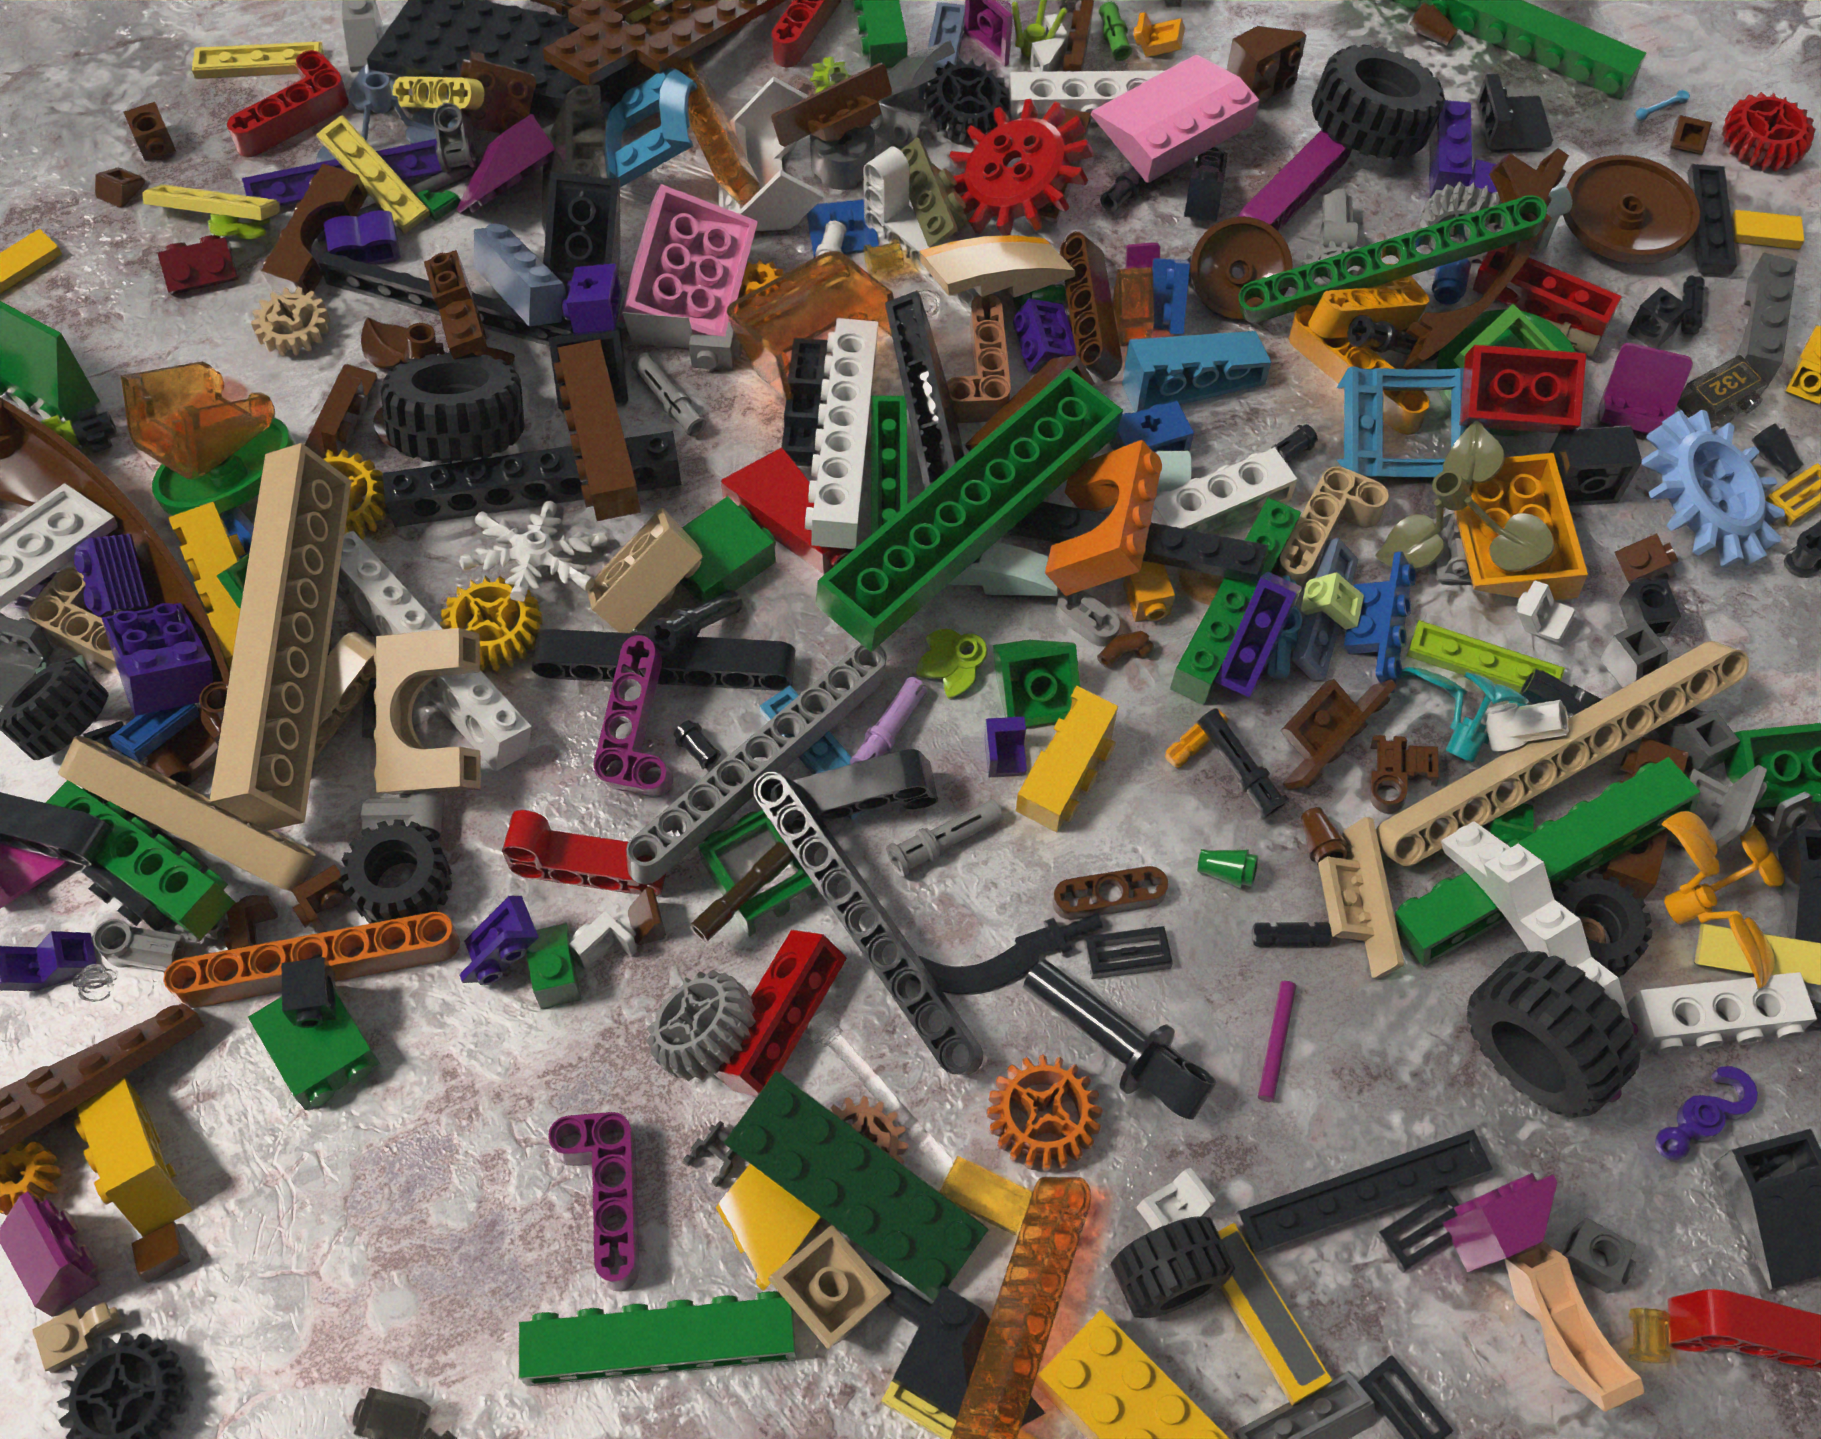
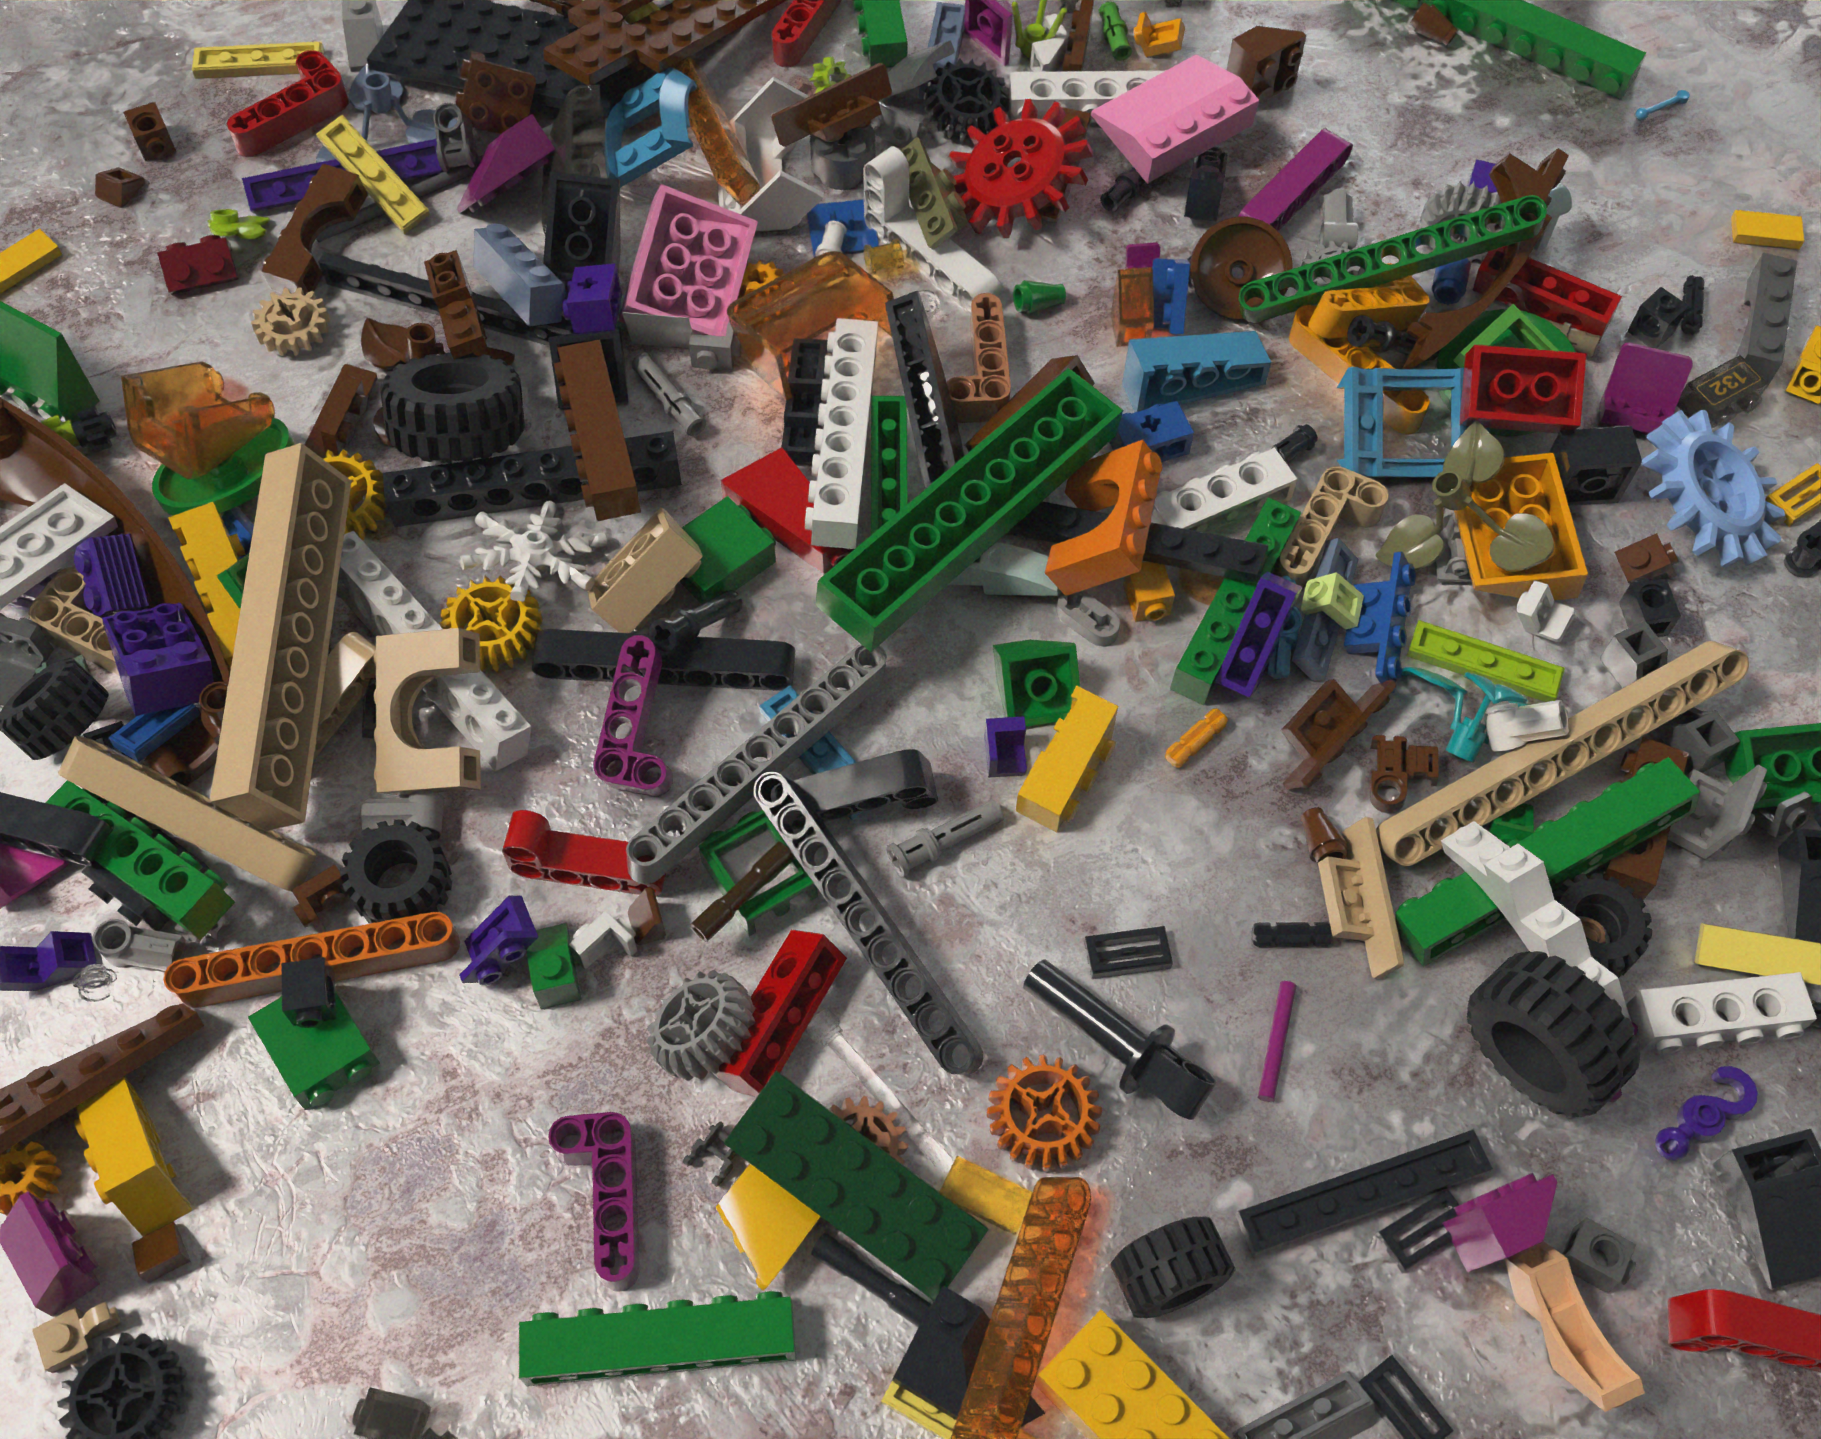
(211, 202): light yellow tile -> none
(244, 916): reddish brown bracket -> none
(364, 238): dark purple brick -> none
(437, 92): light yellow beam -> none
(438, 202): green tile -> none
(699, 747): black pin -> none
(830, 1287): tan slope -> none
(881, 736): lavender pin -> none
(948, 663): lime plate -> none
(996, 264): tan slope -> none
(1013, 961): black sword -> none
(1043, 333): dark purple bracket -> none
(1080, 885): reddish brown beam -> none
(1091, 307): reddish brown beam -> none
(1125, 643): reddish brown arm -> none
(1175, 470): light aqua slope -> none
(1178, 1200): white bracket -> none
(1230, 866): green cone -> none
(1253, 779): black pin -> none
(1270, 1322): tile -> none
(1377, 102): black tyre -> none
(1451, 147): dark purple brick -> none
(1511, 120): black bracket -> none
(1543, 687): black piece -> none
(1631, 209): reddish brown dish -> none
(1649, 1335): clear yellow bush -> none
(1690, 134): reddish brown slope -> none
(1697, 900): light orange plant -> none
(1714, 232): black plate -> none
(1768, 131): red gear -> none
(1778, 449): black cone -> none

